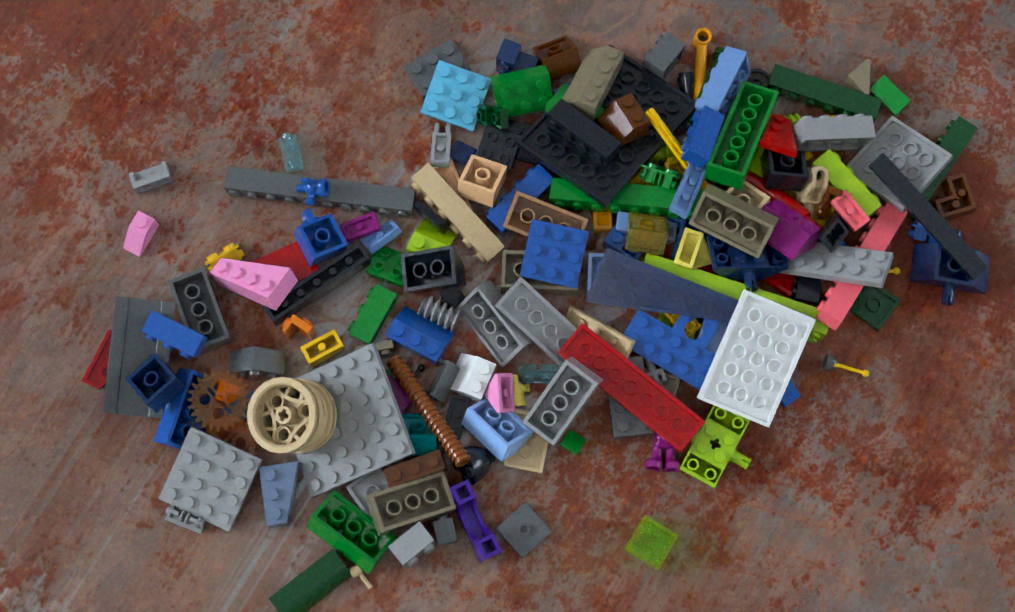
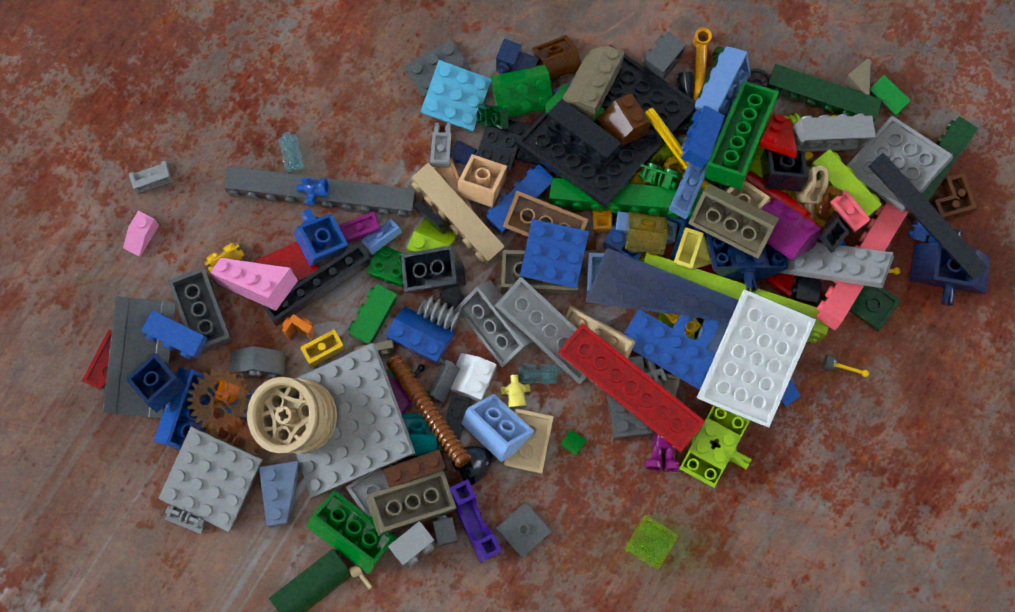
(501, 393): bright pink slope -> none
(562, 400): light grey brick -> none

